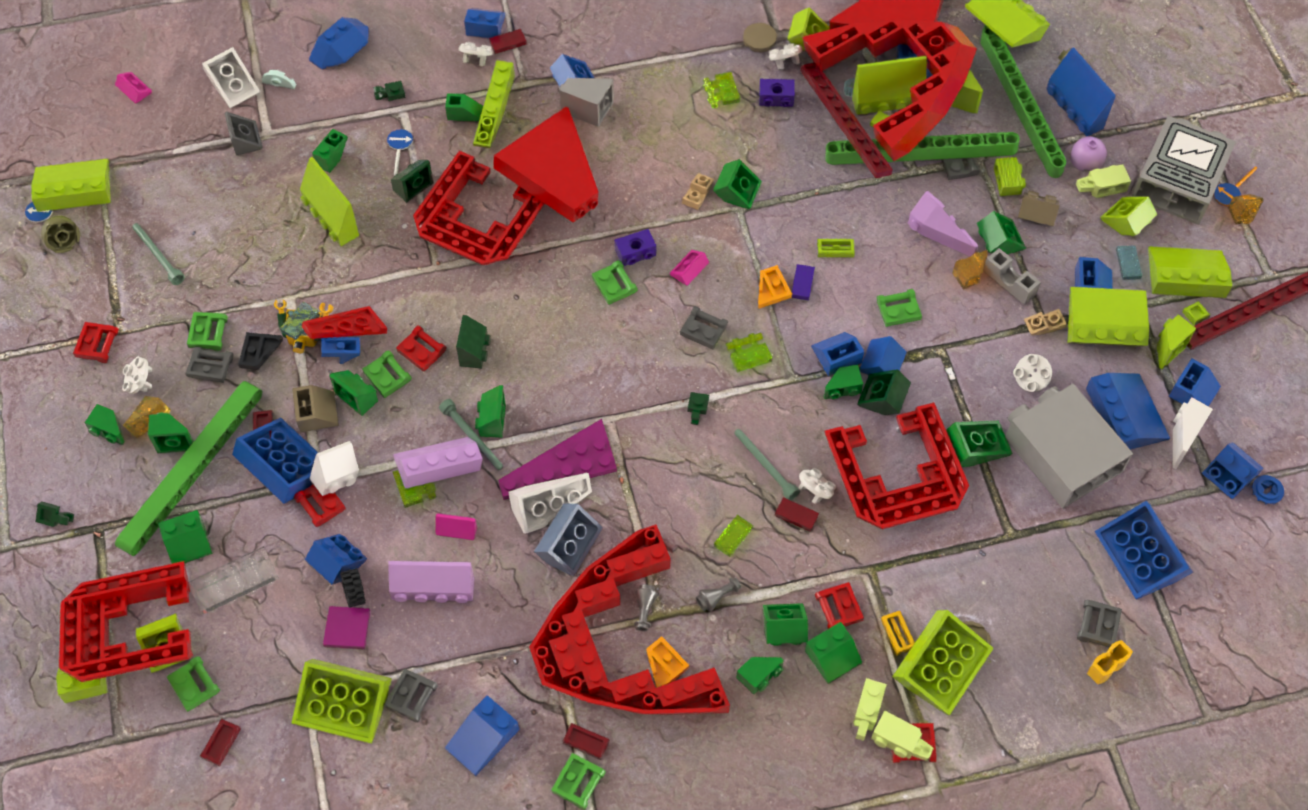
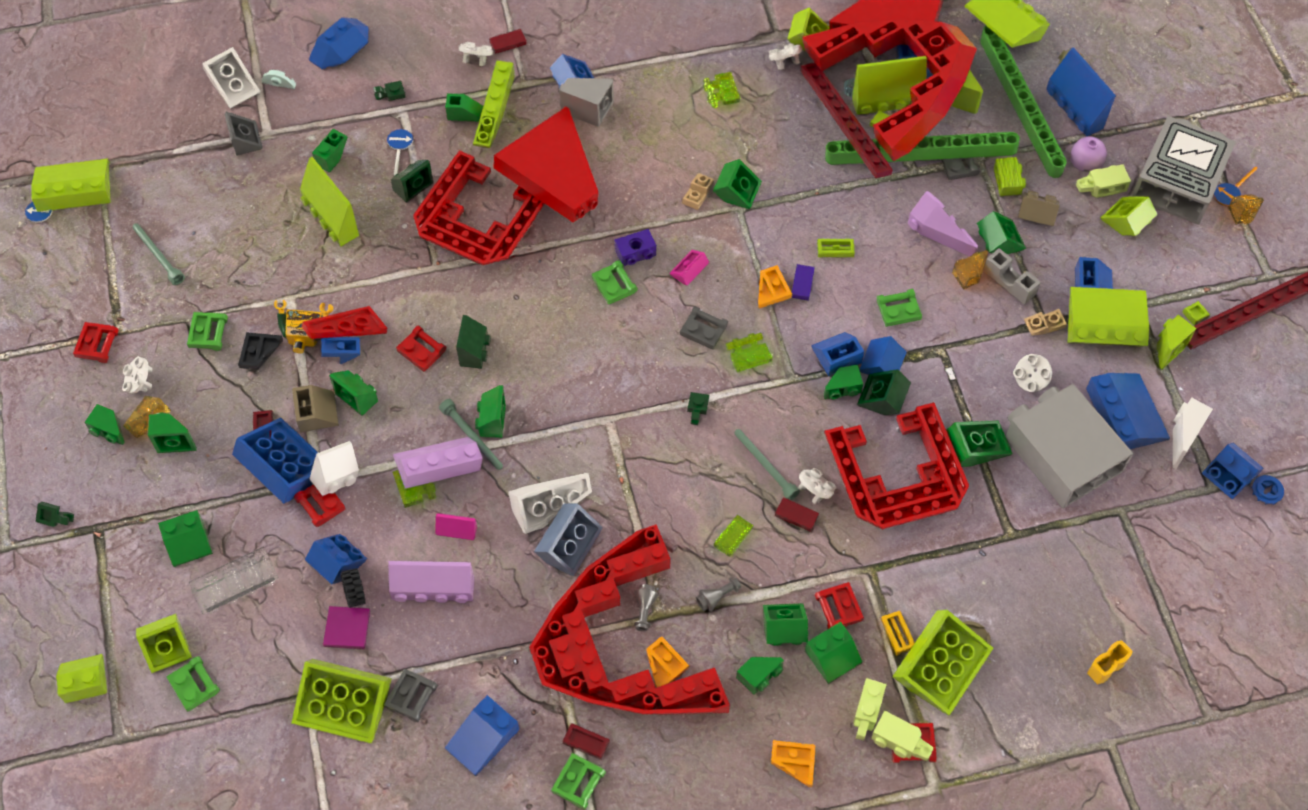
(60, 234): olive cylinder -> none
(86, 616): red slope -> none
(132, 86): dark pink slope -> none
(188, 468): bright green beam -> none
(209, 369): dark grey plate -> none
(220, 742): dark red tile -> none
(293, 324): clear light blue tile -> none
(382, 378): bright green plate -> none
(483, 22): blue slope -> none
(580, 454): magenta wing -> none
(759, 37): dark tan tile -> none
(777, 92): dark purple brick -> none
(795, 760): none -> light orange wing
(1106, 625): dark grey plate -> none
(1128, 262): clear light blue tile -> none
(1143, 551): blue slope -> none
(1189, 272): lime slope -> none
(1197, 383): blue slope -> none

